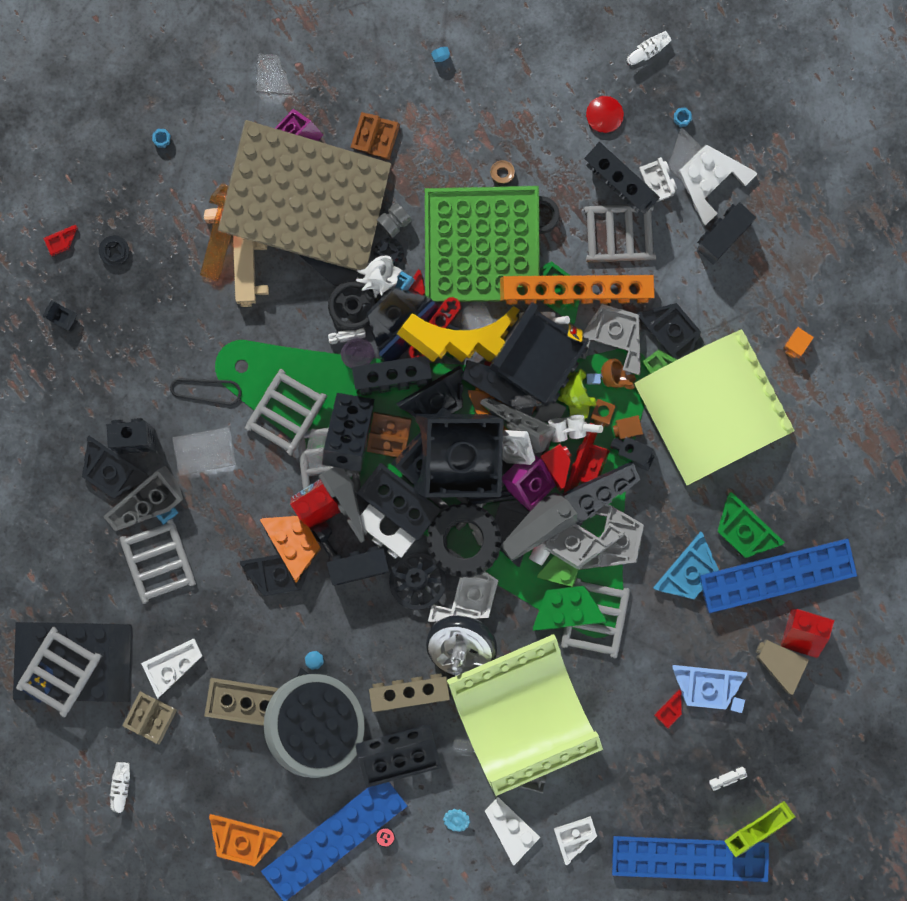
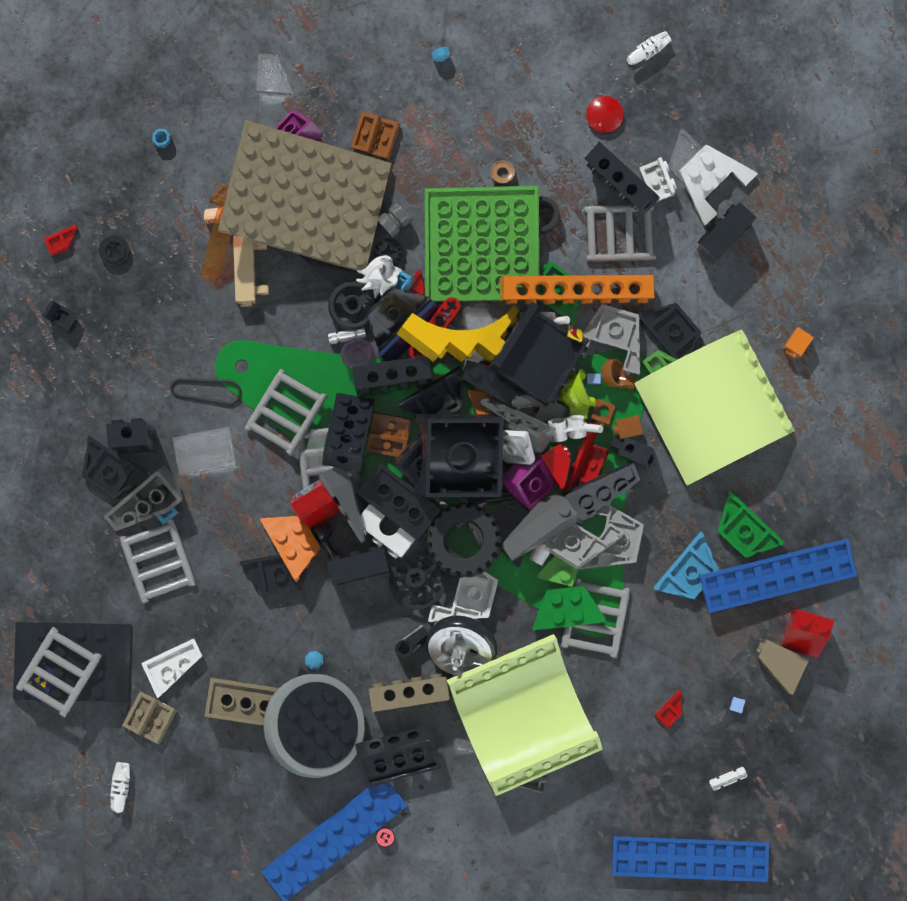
(241, 840): orange wing -> none
(413, 640): none -> black piece
(456, 820): medium azure piece -> none
(511, 830): white wing -> none
(574, 837): white wing -> none
(682, 117): dark azure tile -> none
(708, 686): light blue wing -> none
(759, 829): lime arch -> none

